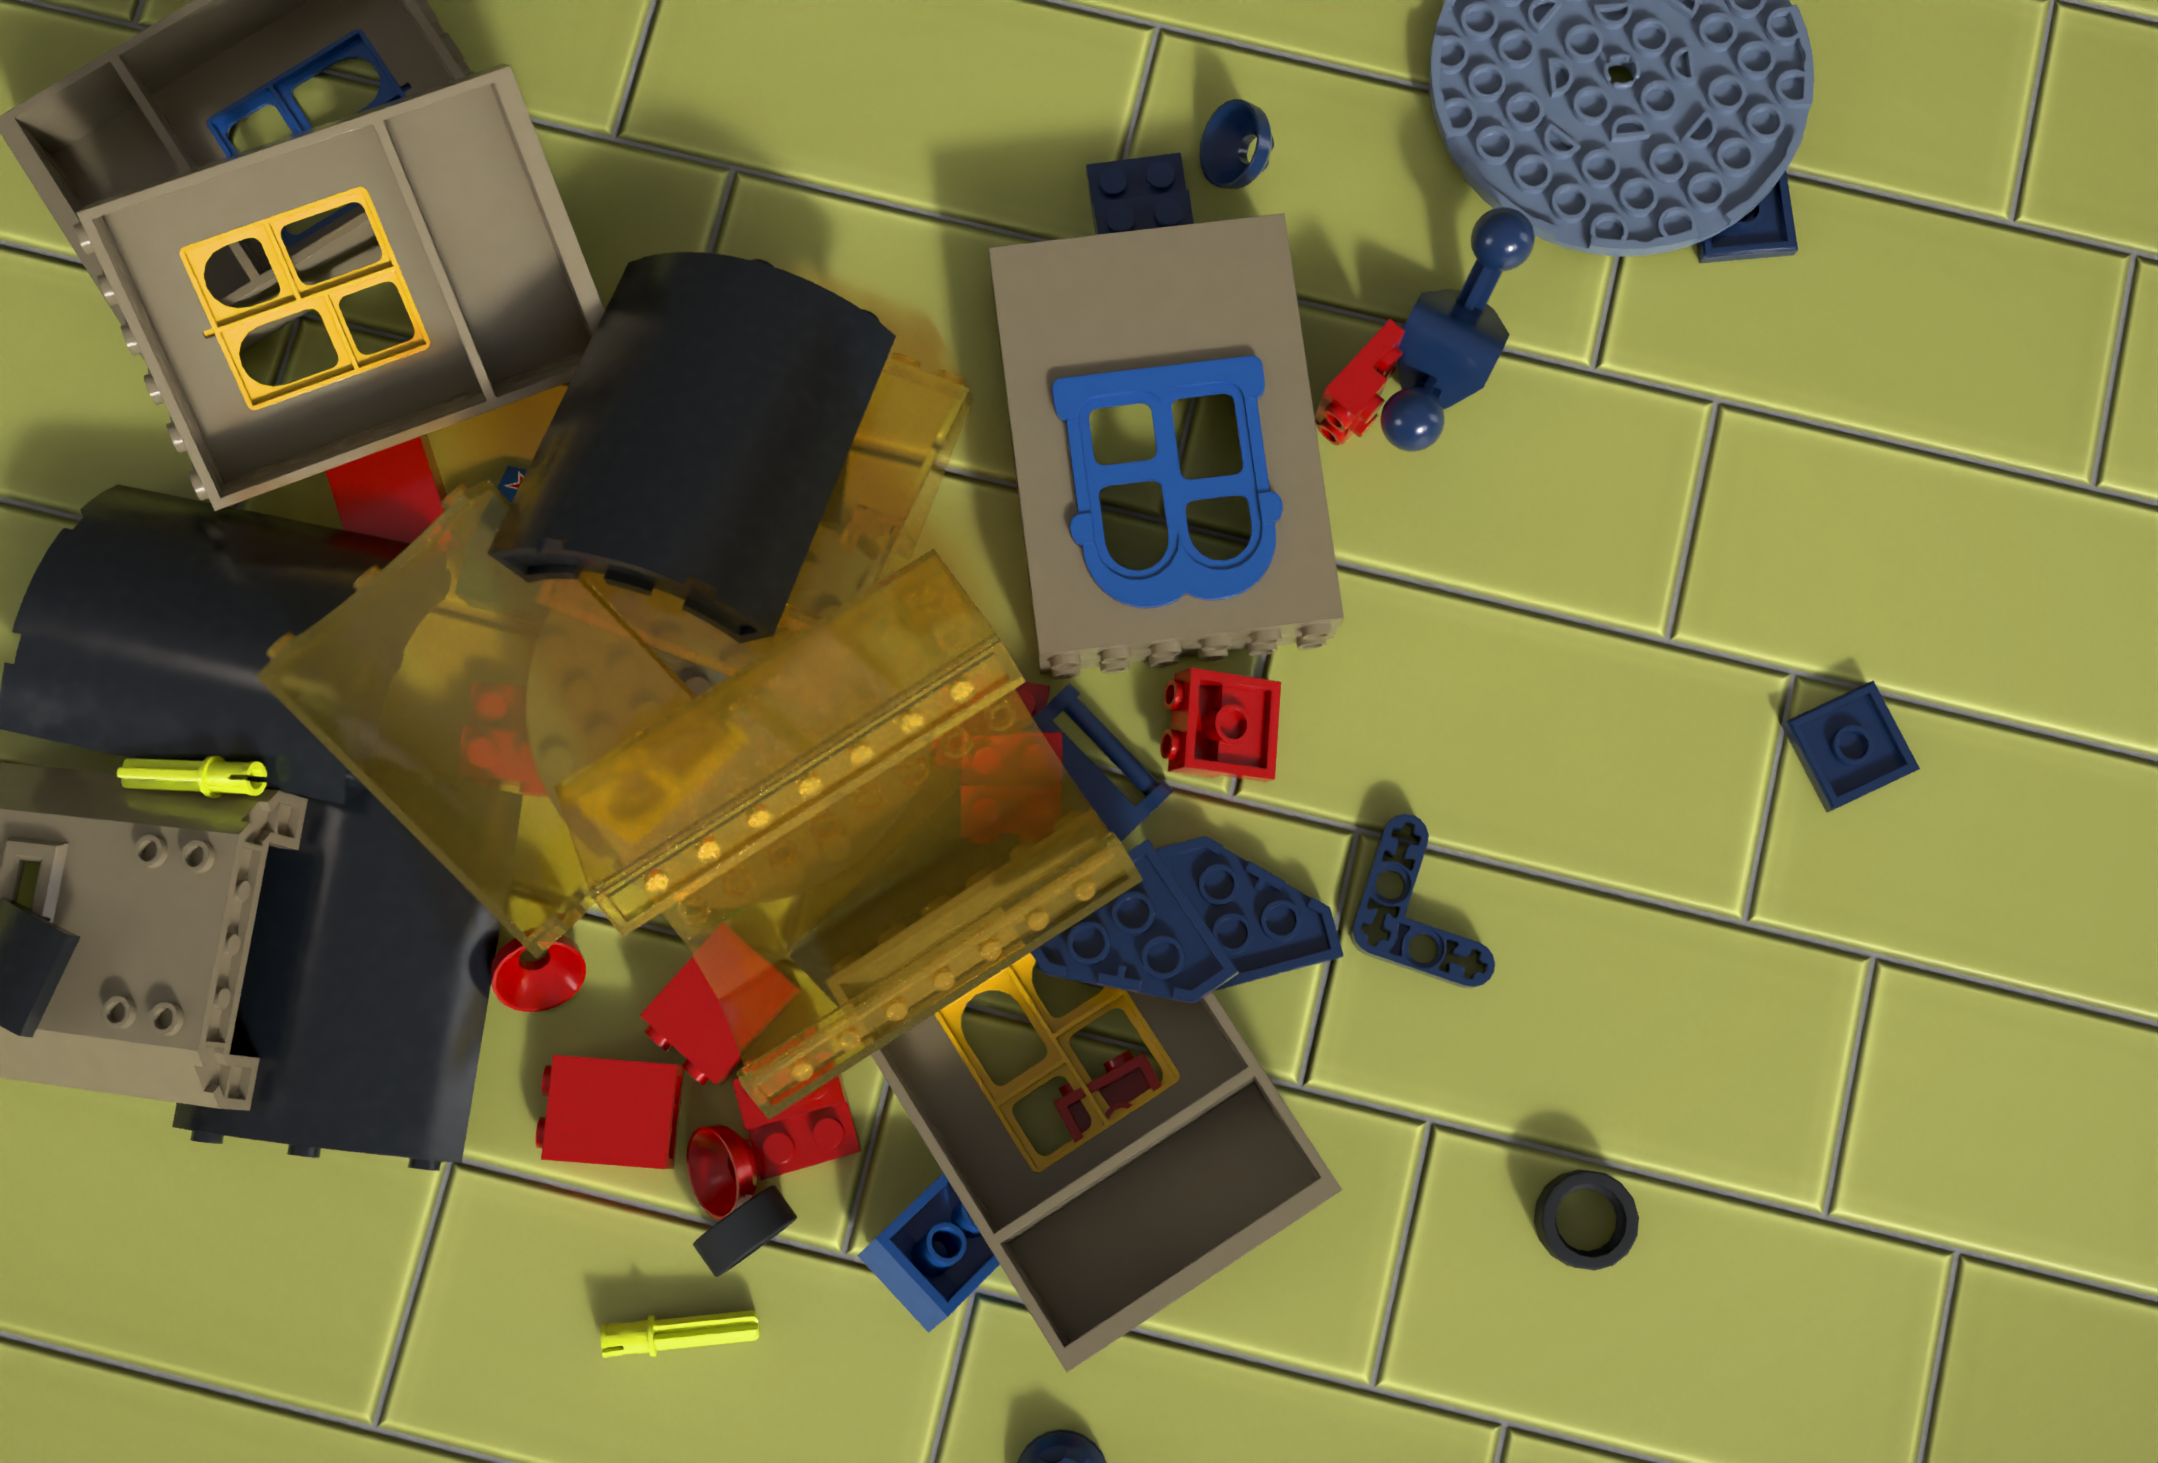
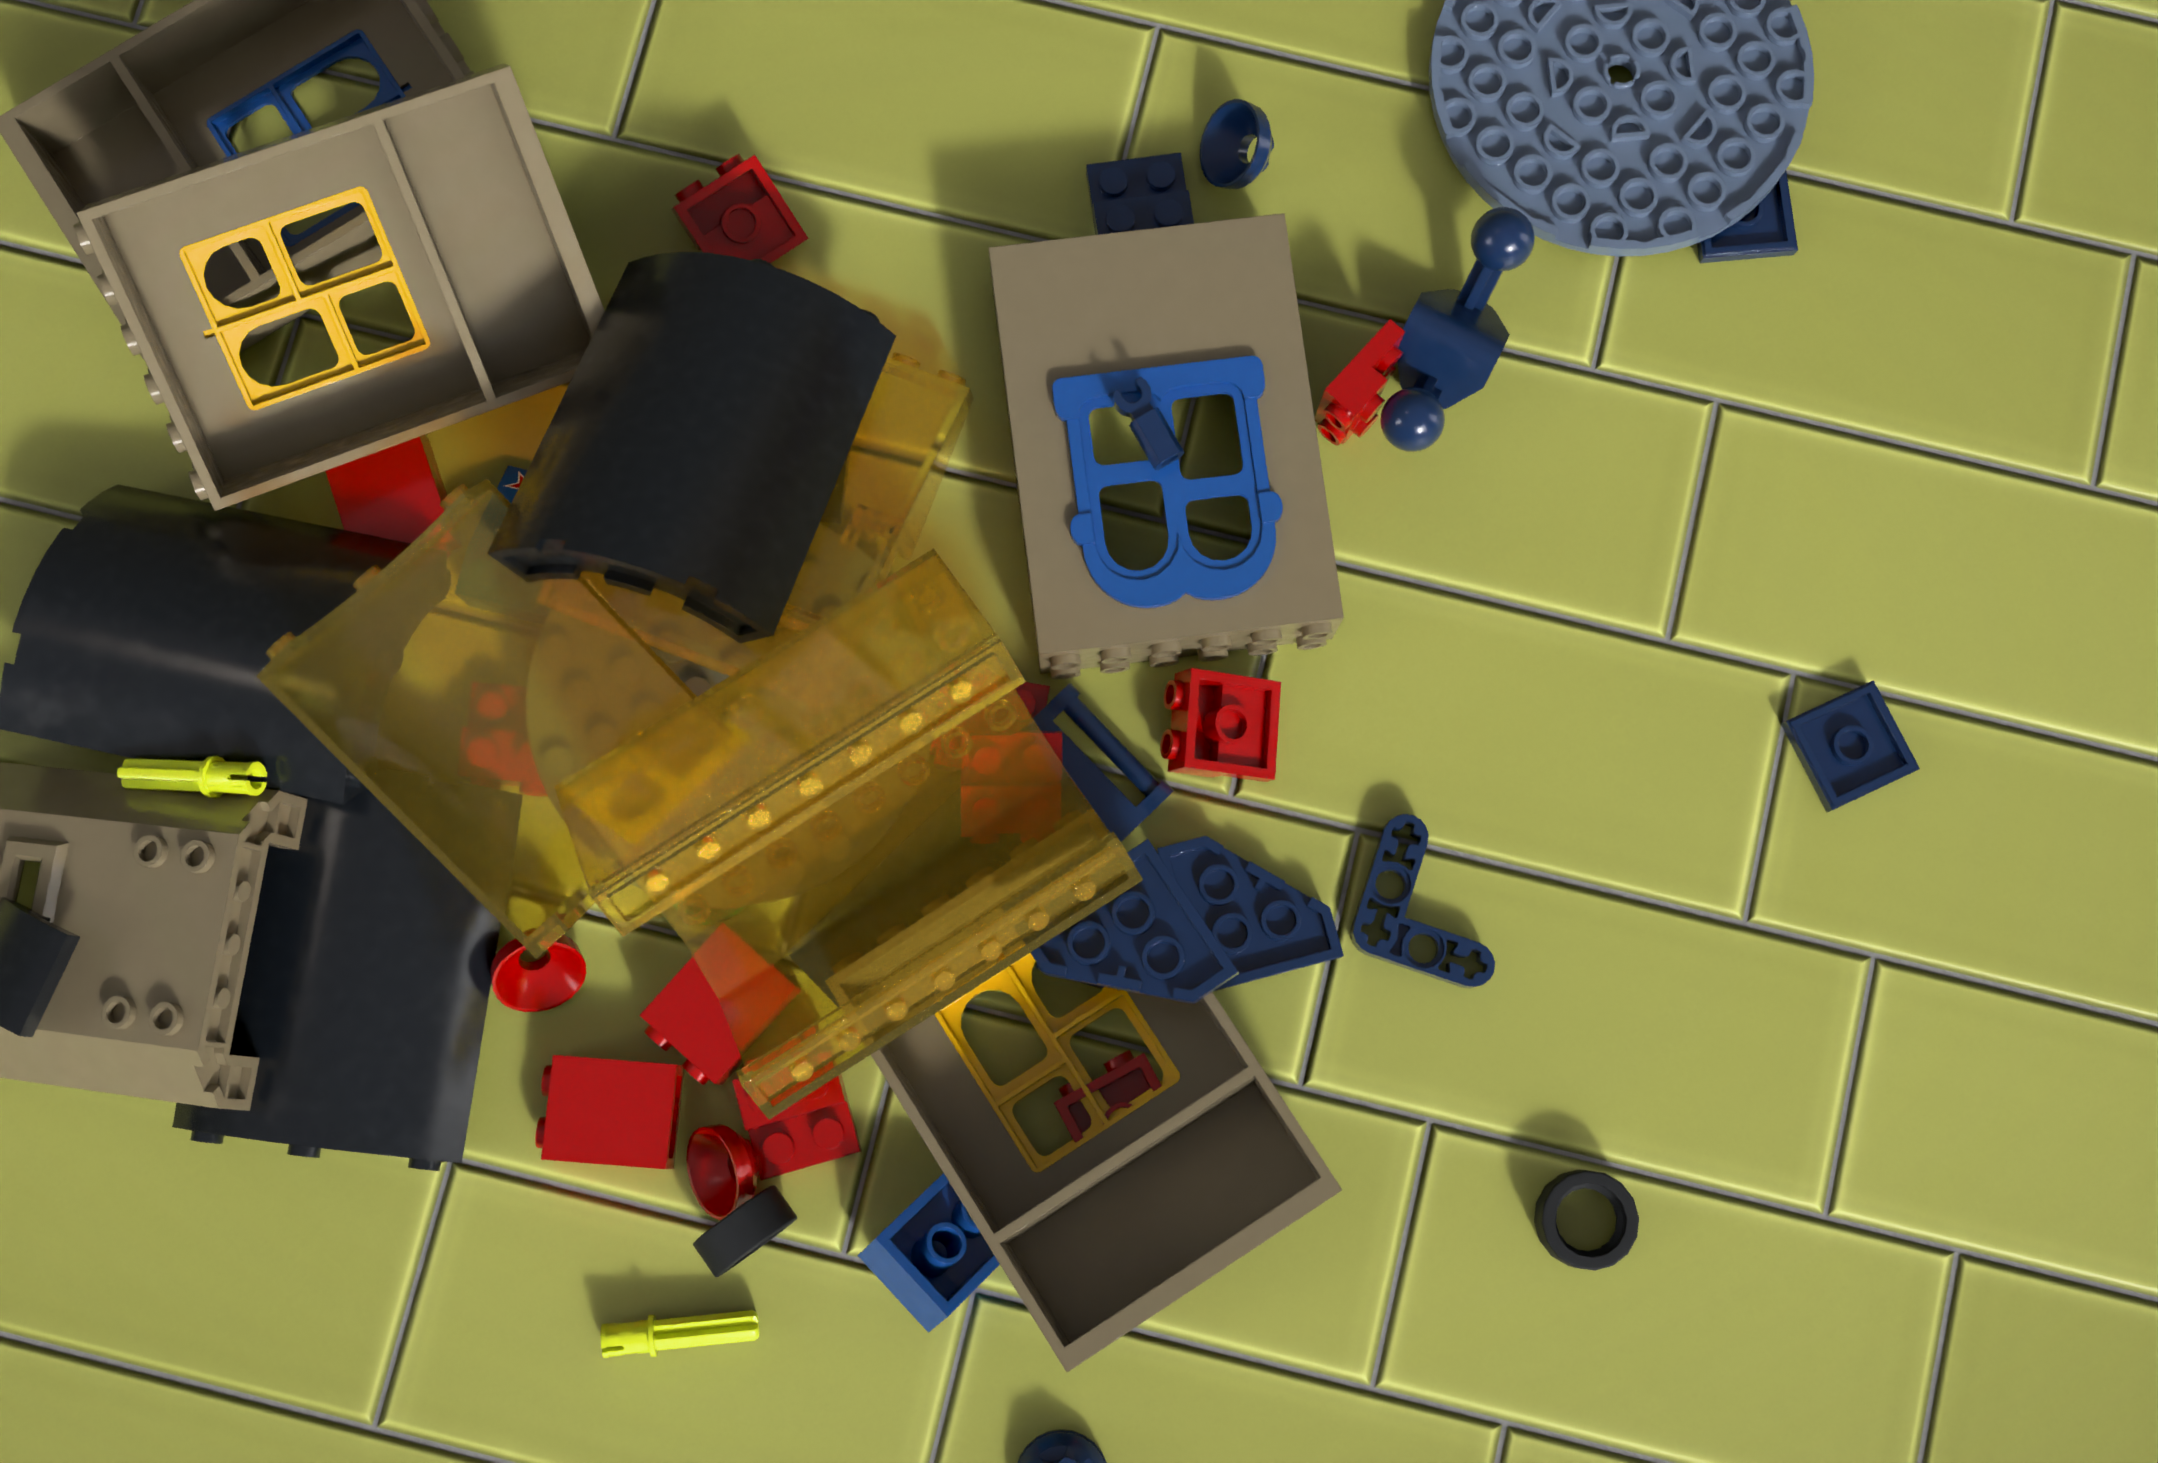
(739, 213): none -> red plate
(1149, 426): none -> dark blue bar

